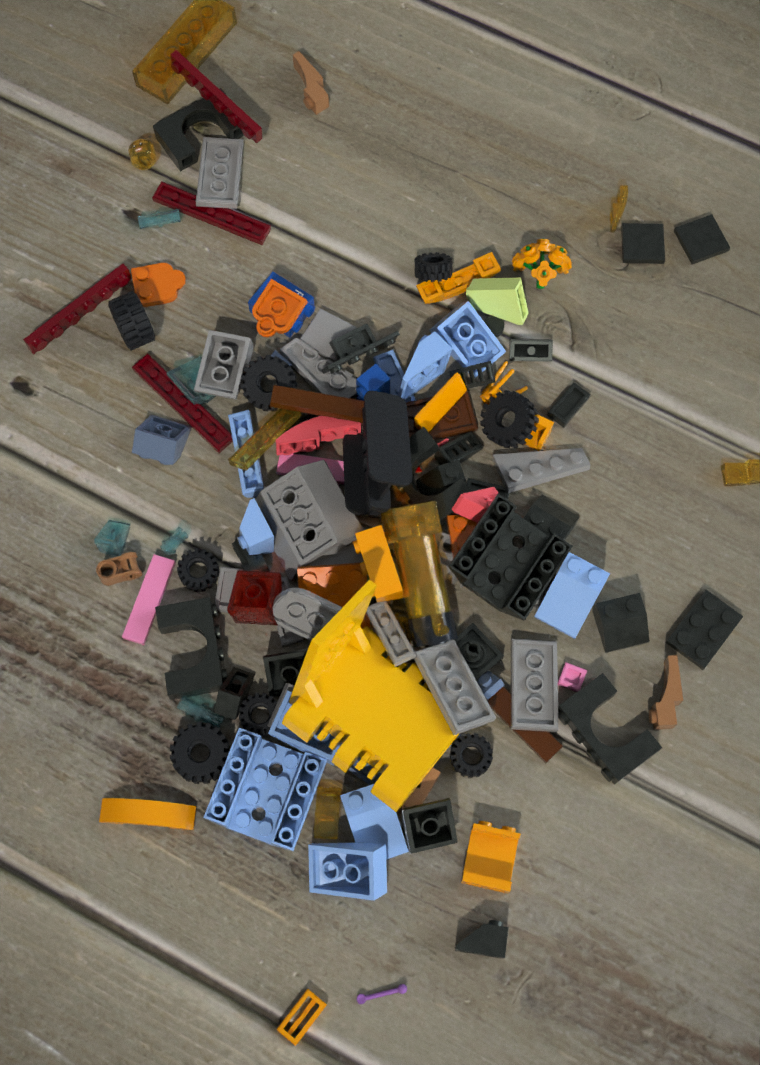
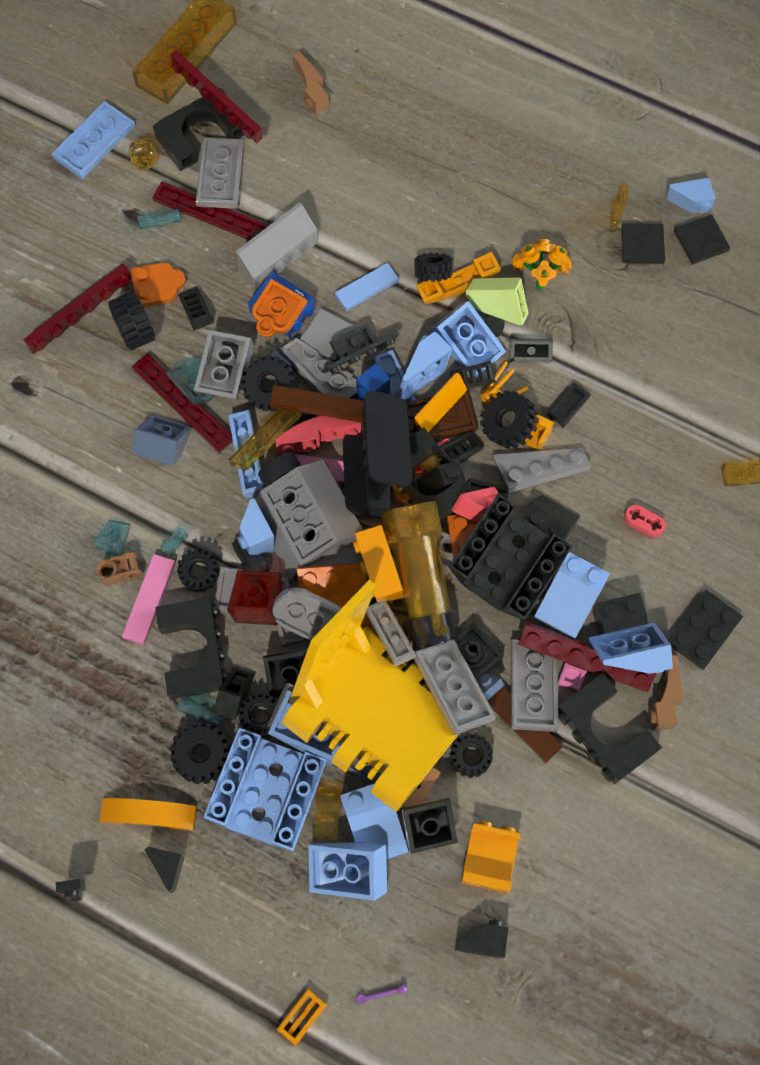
(71, 889): none -> pearl dark grey plate
(93, 140): none -> light blue tile
(167, 866): none -> pearl dark grey slope
(202, 320): none -> pearl dark grey slope
(276, 246): none -> light grey slope
(277, 468): none -> black tyre
(366, 287): none -> light blue tile
(431, 463): none -> clear yellow plate
(579, 655): none -> dark red plate
(635, 649): none -> light blue slope
(644, 521): none -> coral beam
(692, 195): none -> light blue slope

